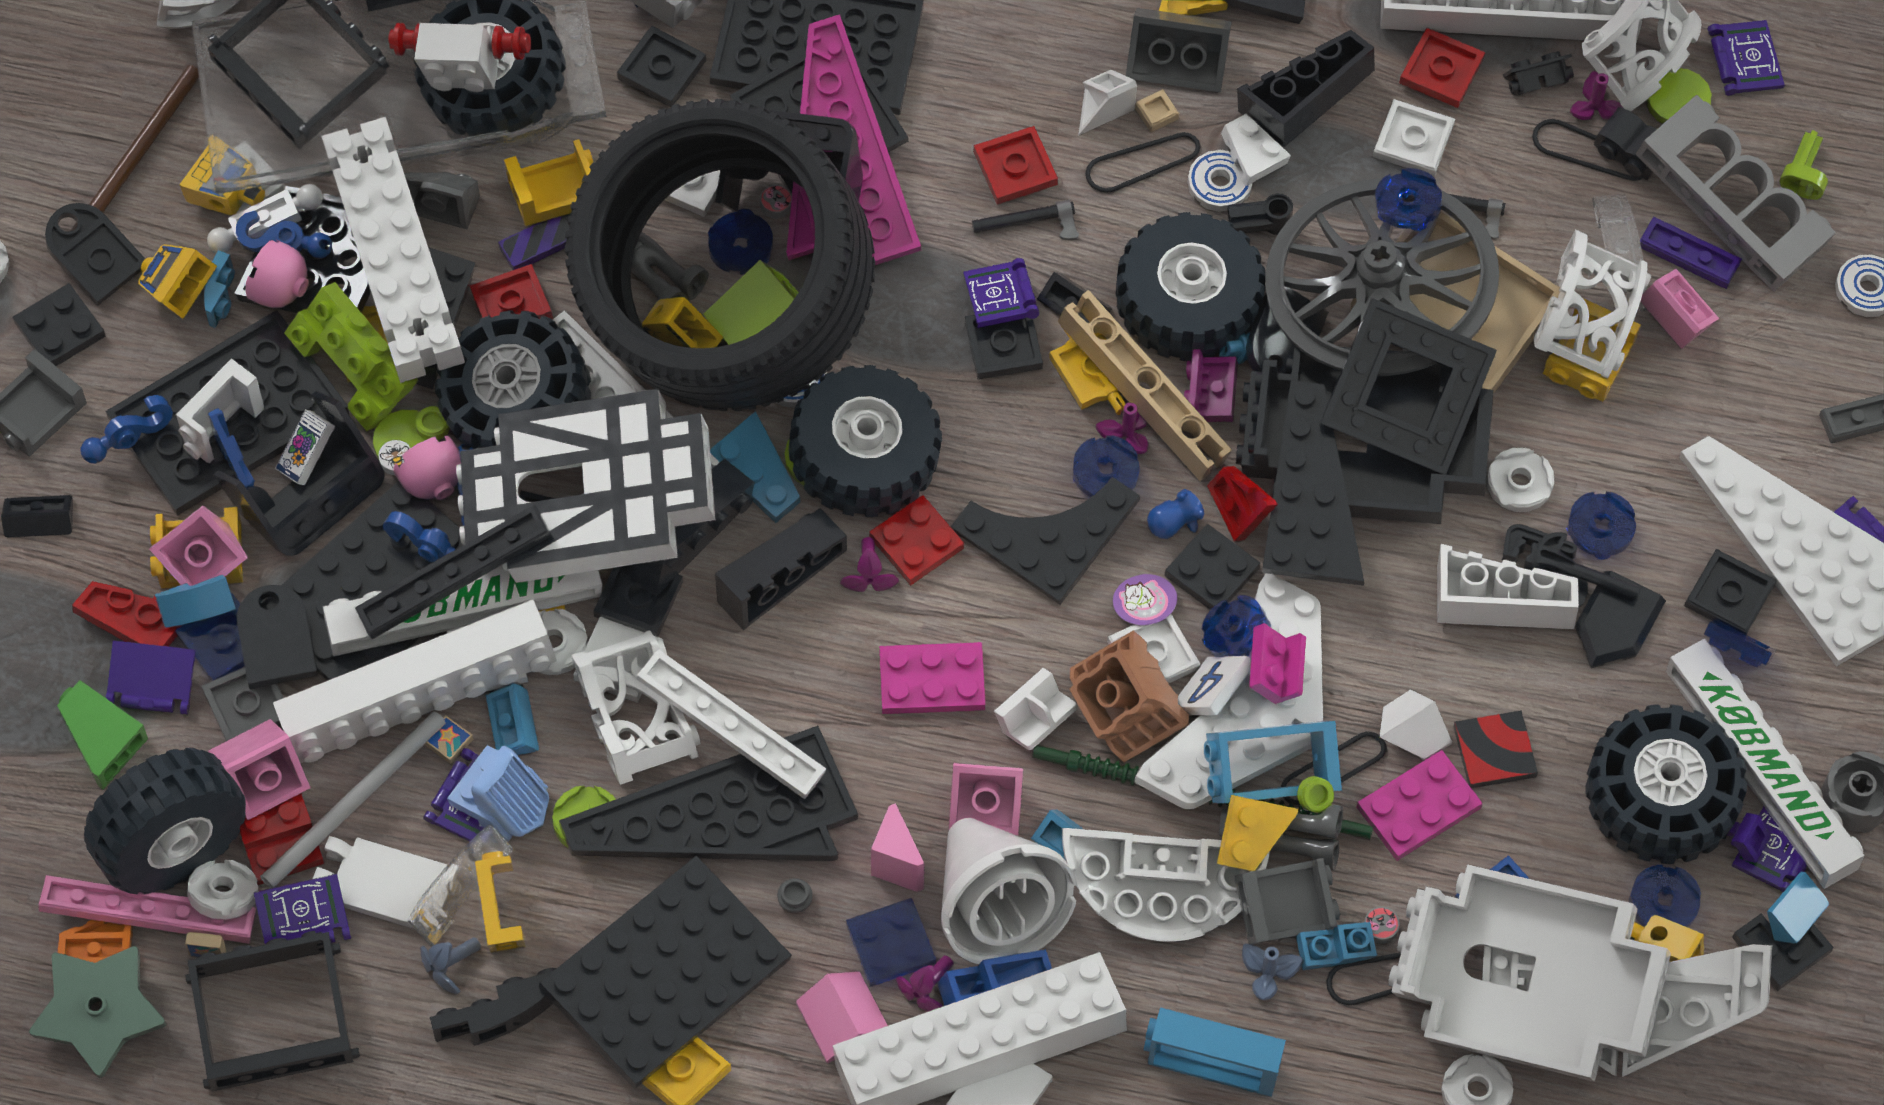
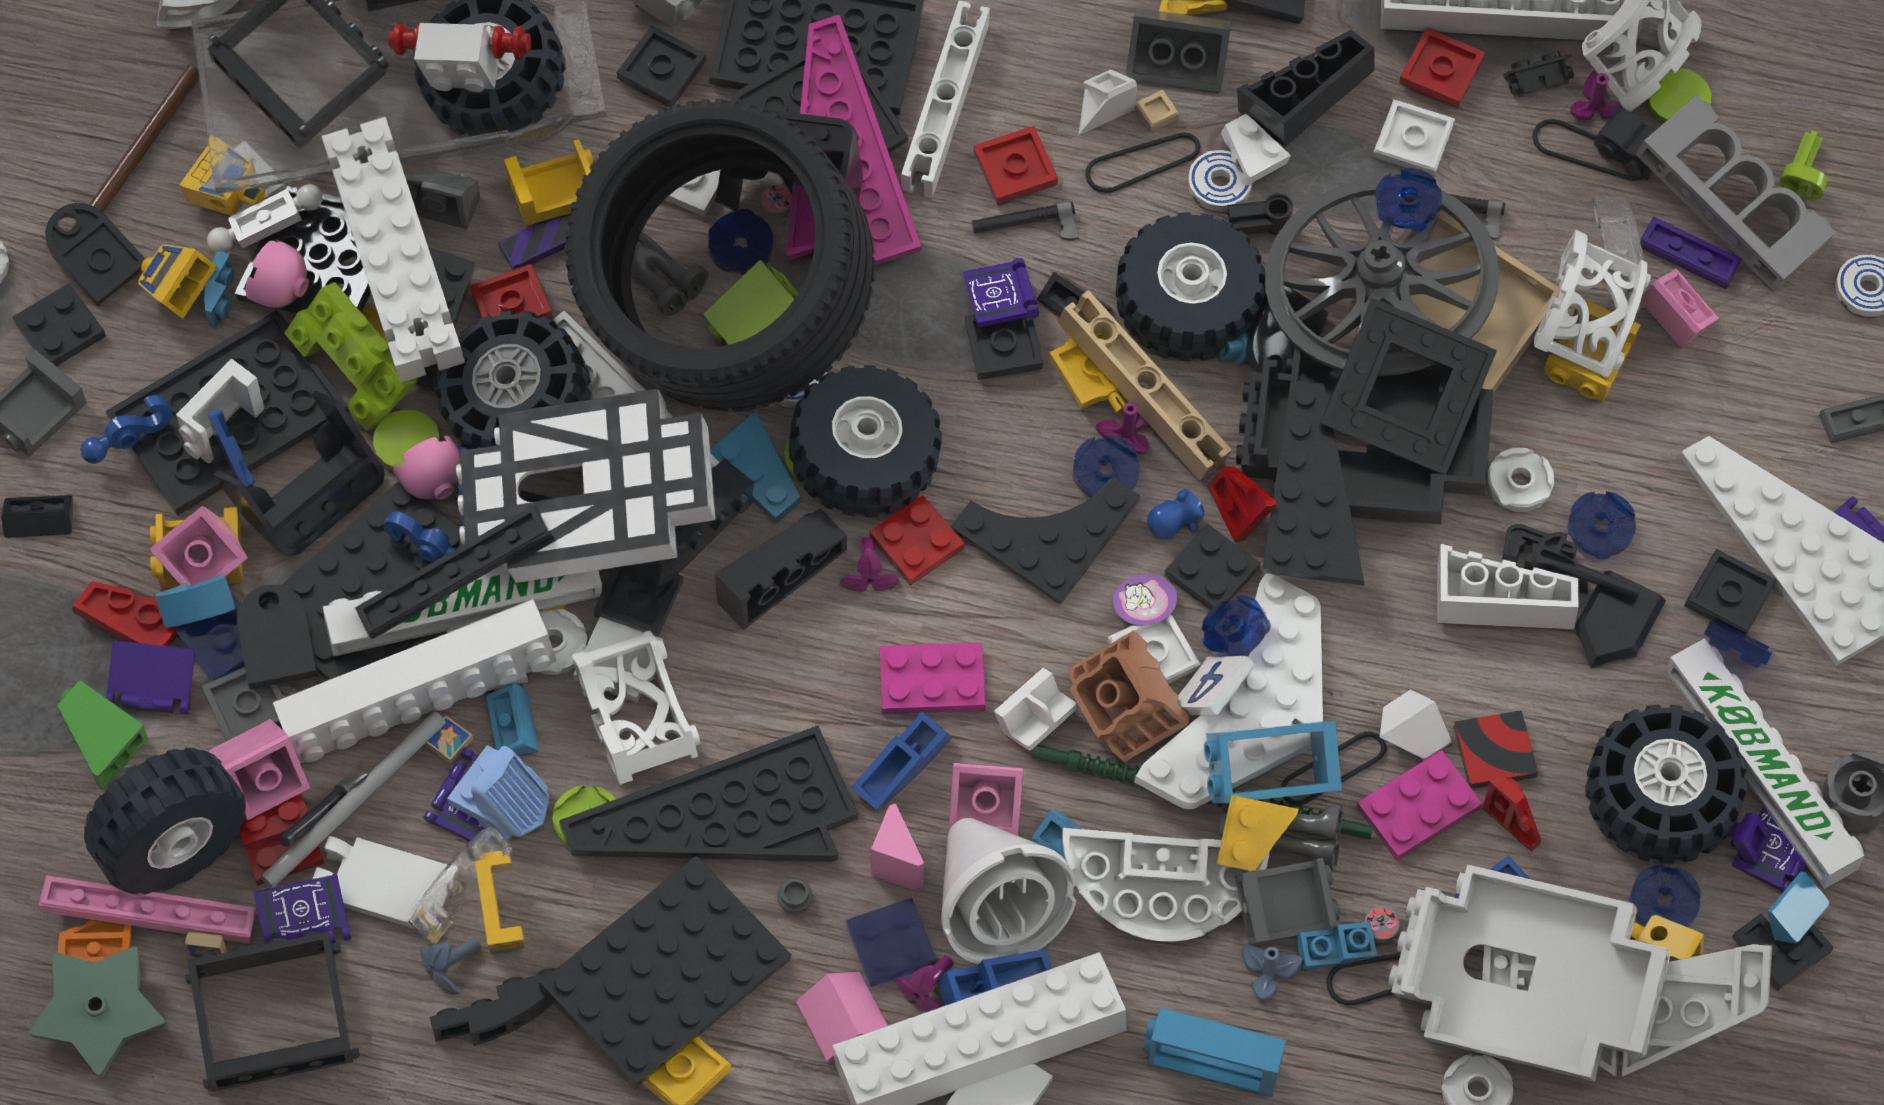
(222, 904): white tile -> none
(286, 232): blue piece -> none
(305, 447): tile -> none
(319, 810): none -> black piece
(391, 454): tile -> none
(431, 423): lime tile -> none
(677, 320): yellow torso -> none
(731, 724): white plate -> none
(901, 761): none -> blue slope
(938, 115): none -> white piece
(1212, 386): magenta bracket -> none
(1277, 664): dark pink bracket -> none
(1315, 794): lime tile -> none
(1511, 810): none -> red wing
(1746, 56): dark purple piece -> none

